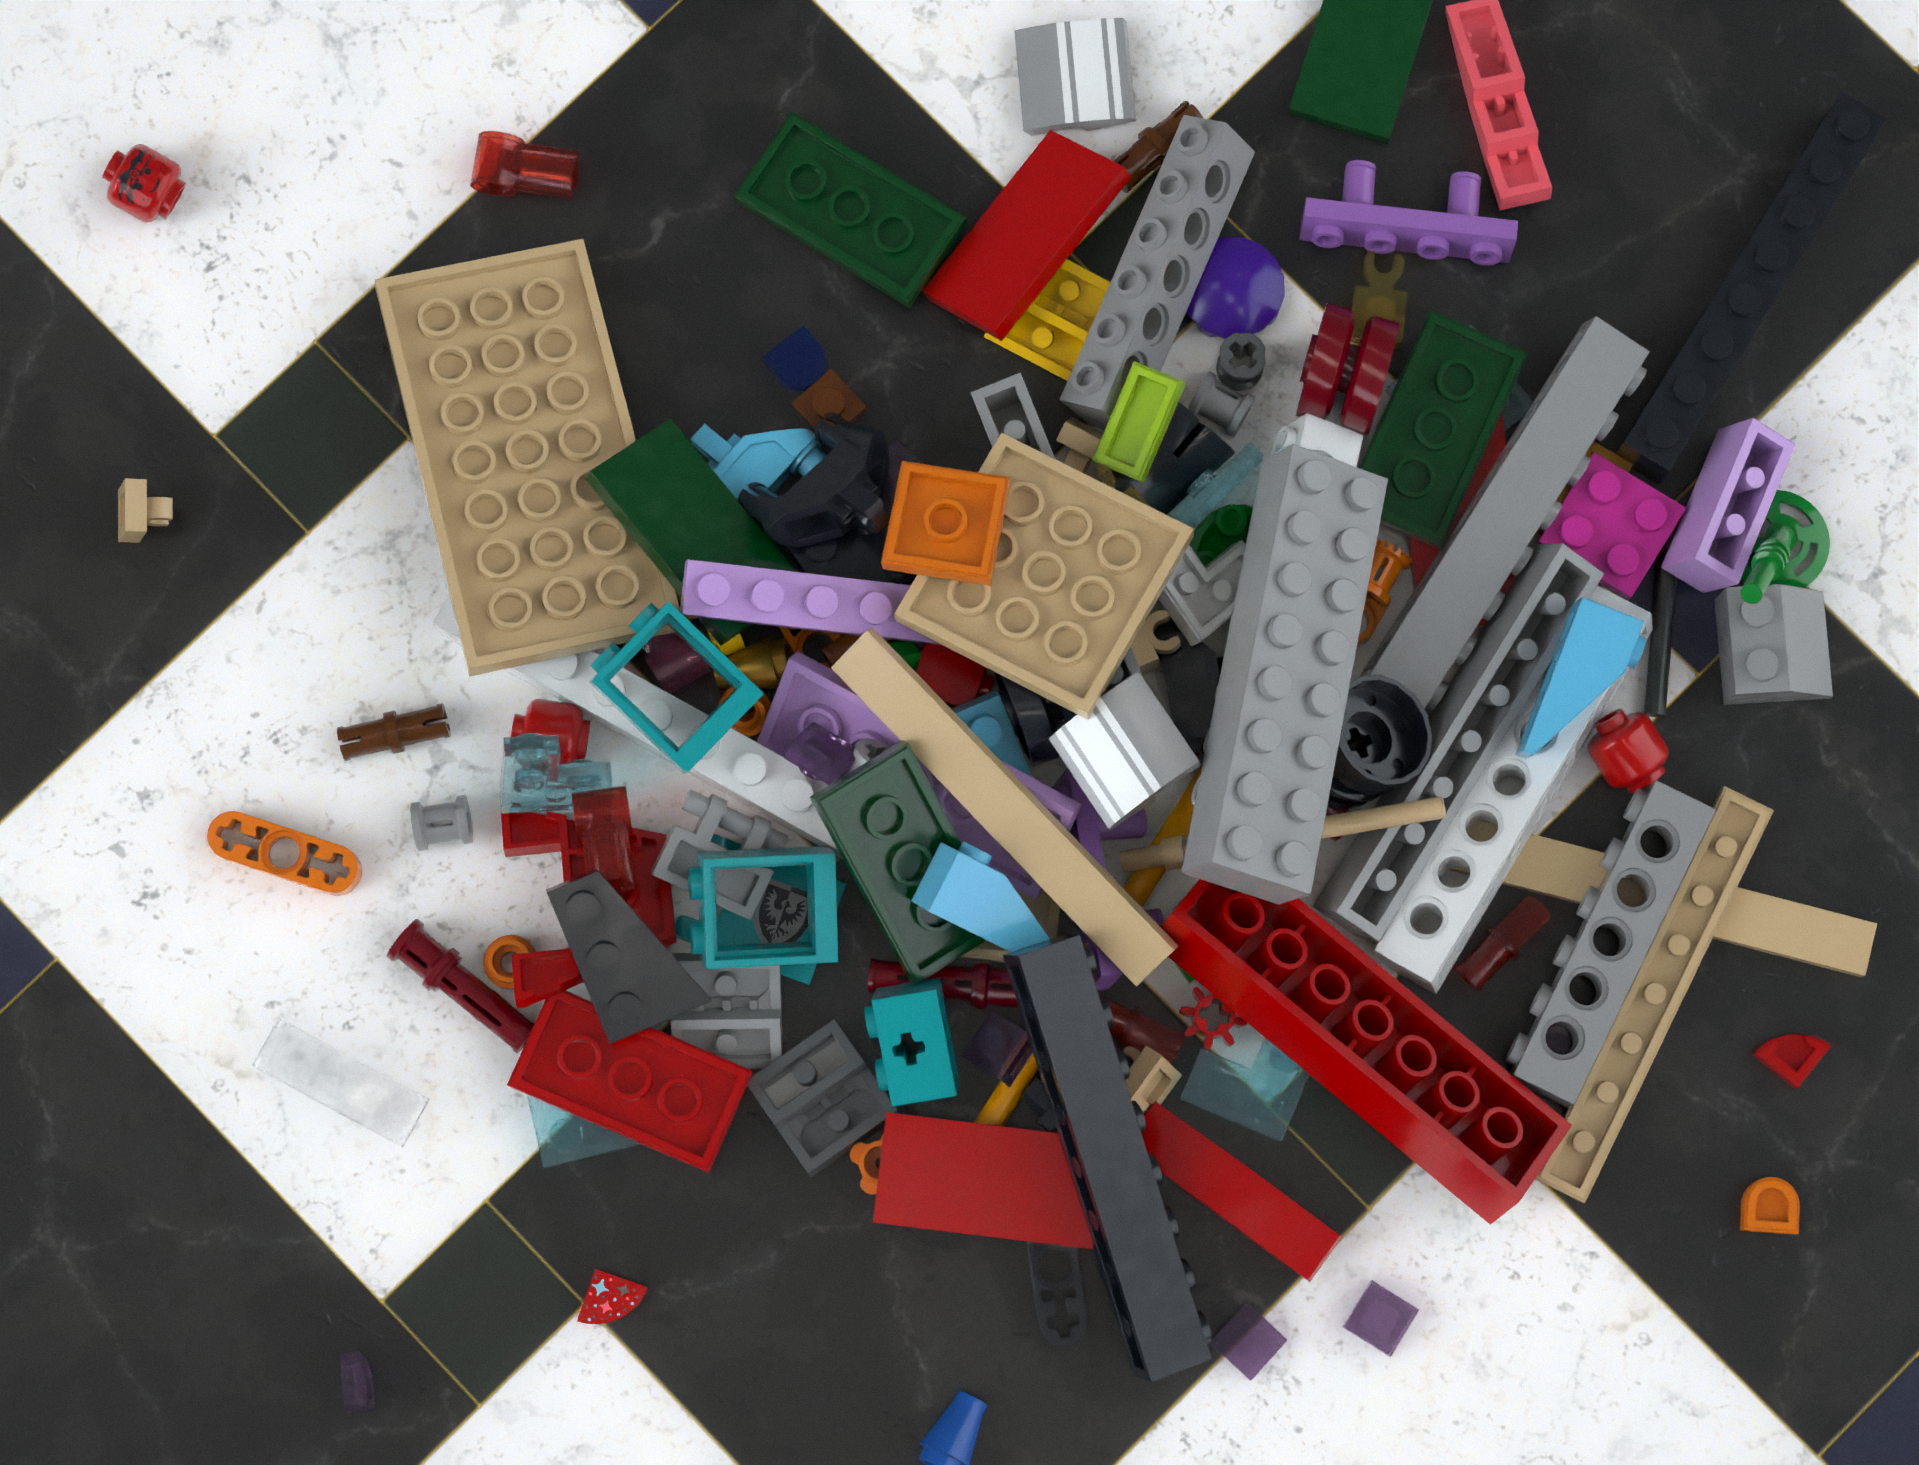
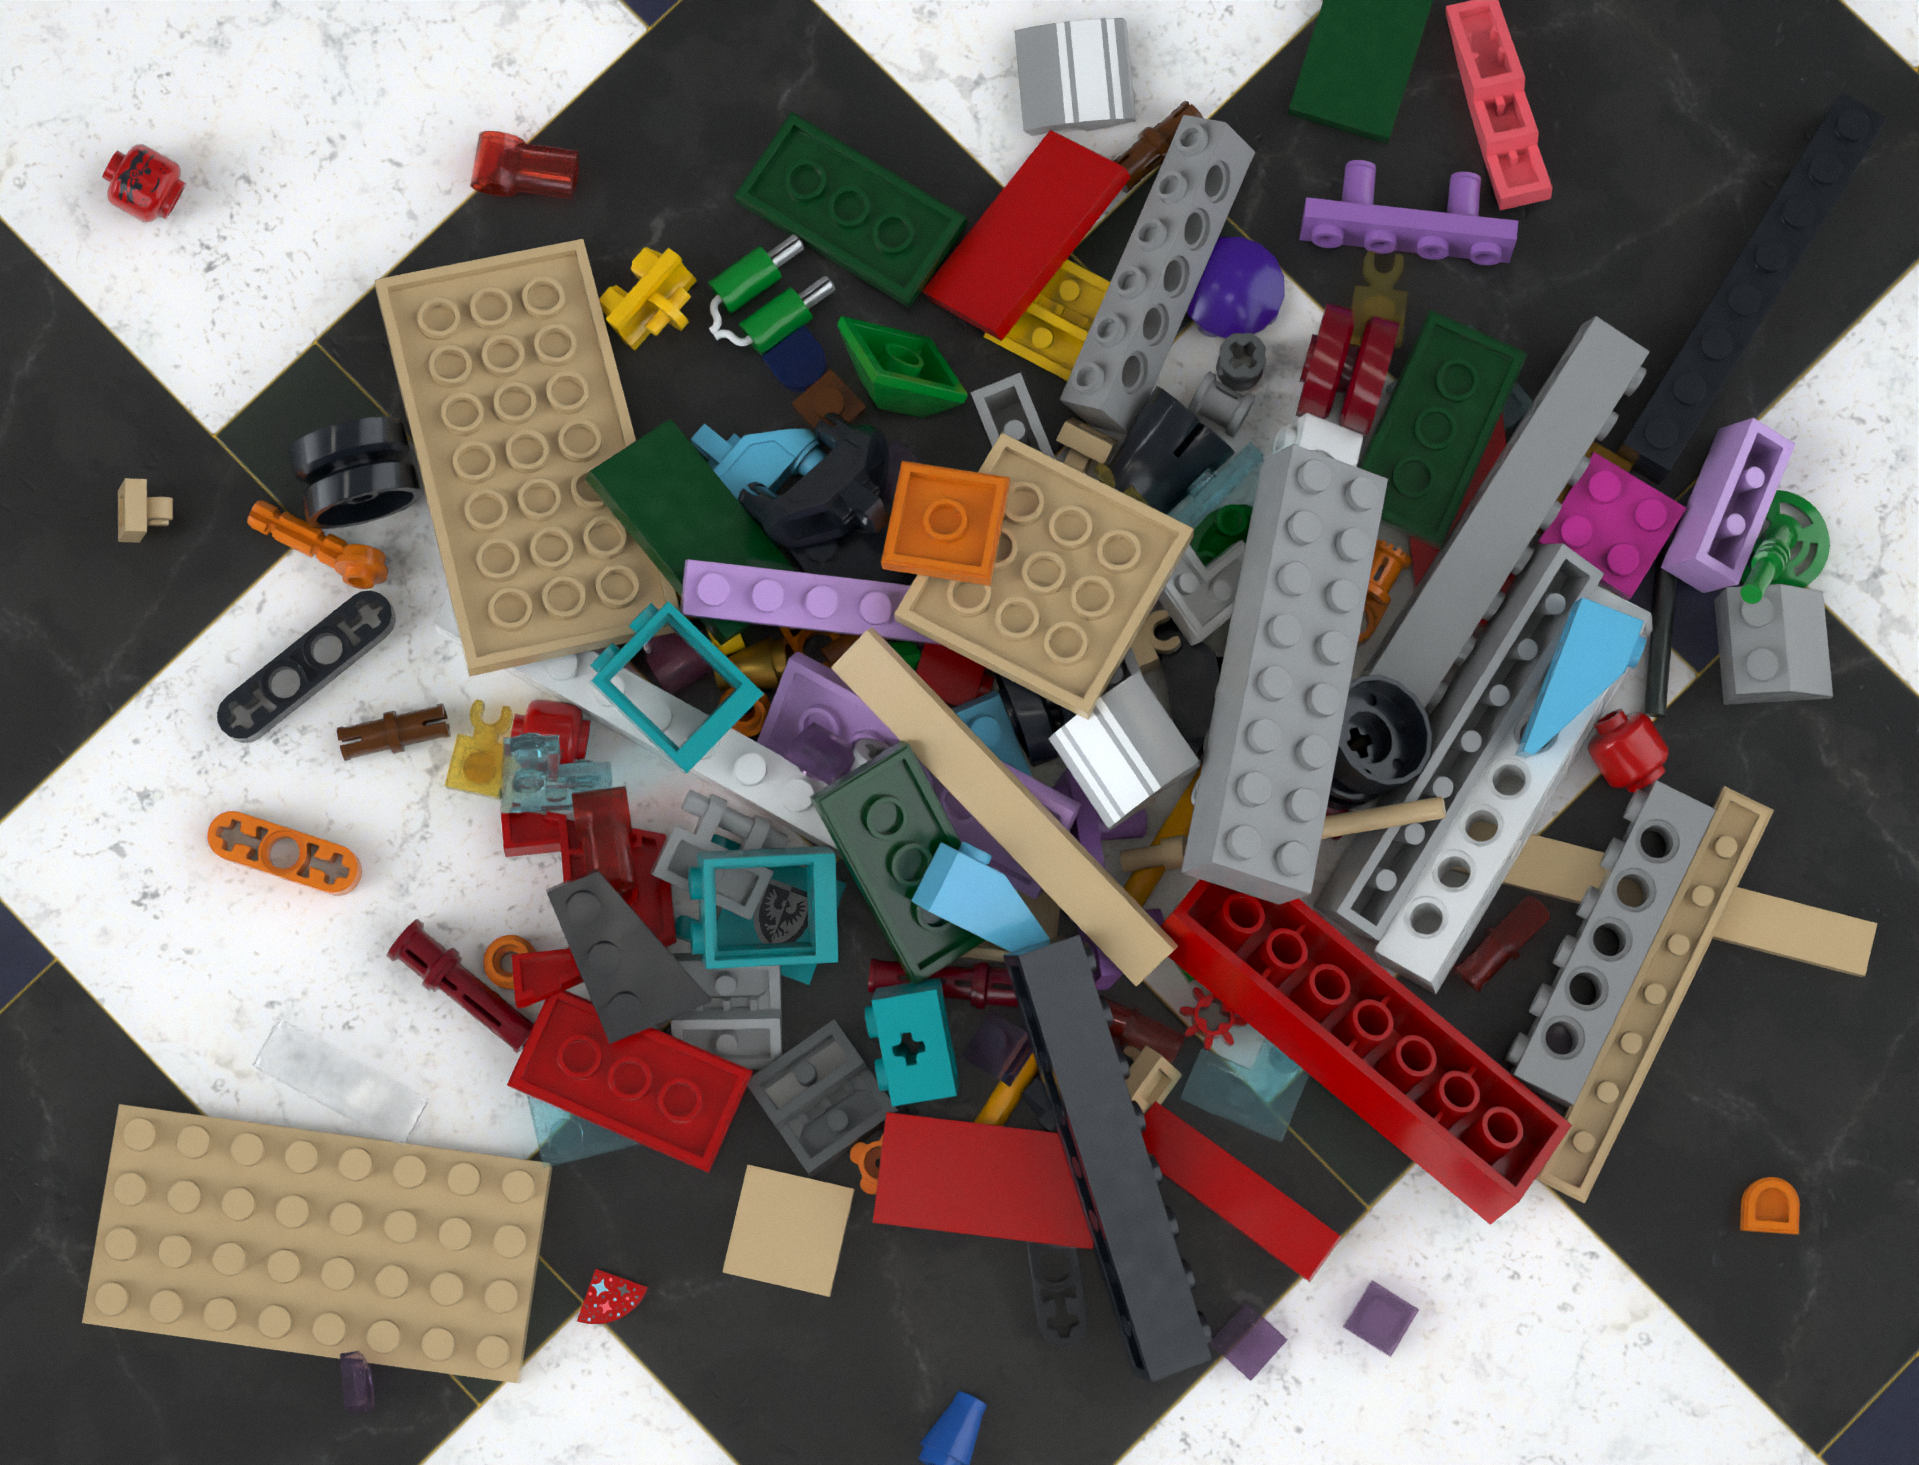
(295, 533): none -> orange axle
(301, 659): none -> black beam
(318, 1243): none -> tan plate
(355, 472): none -> black wheel
(361, 566): none -> orange plate
(427, 834): light grey bush -> none
(478, 759): none -> clear yellow plate
(652, 300): none -> yellow hips
(751, 277): none -> green piece
(788, 1230): none -> tan tile
(901, 369): none -> green slope
(1139, 421): lime tile -> none
(1792, 1056): red tile -> none

